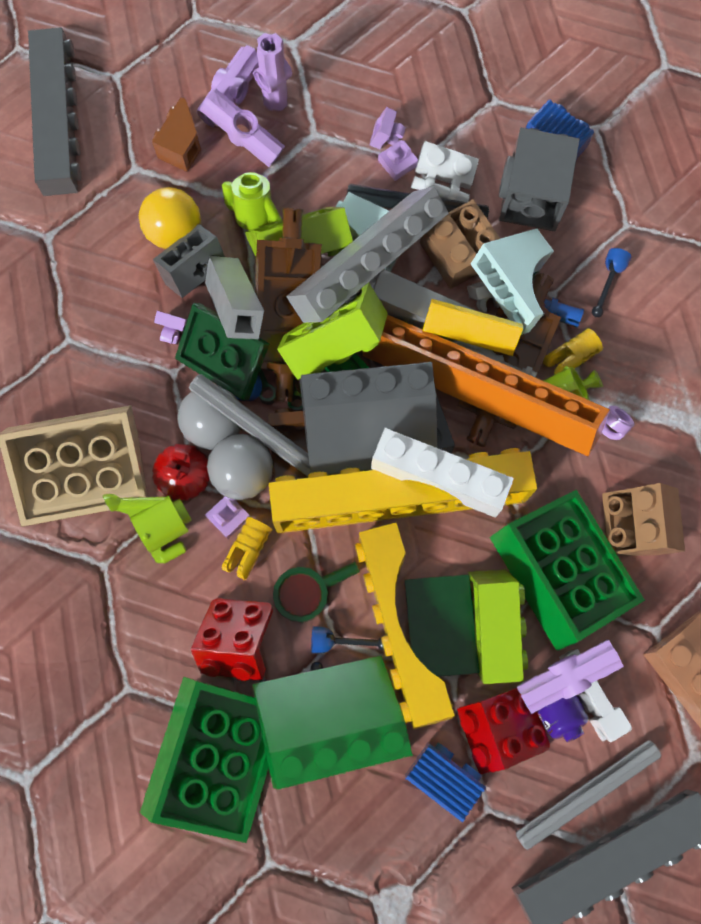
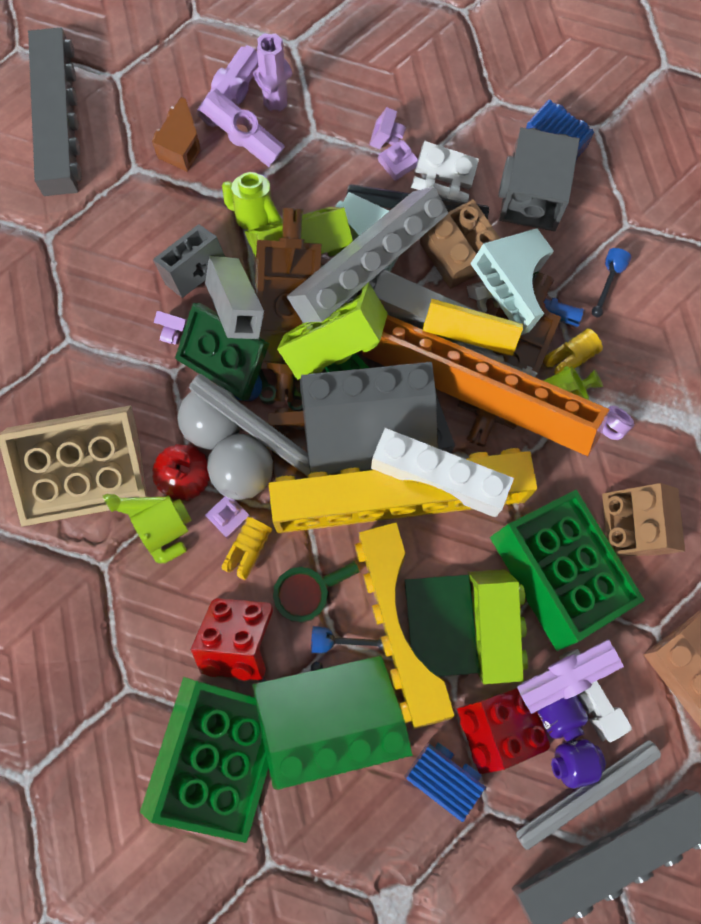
(168, 216): yellow piece -> none
(578, 763): none -> dark purple head

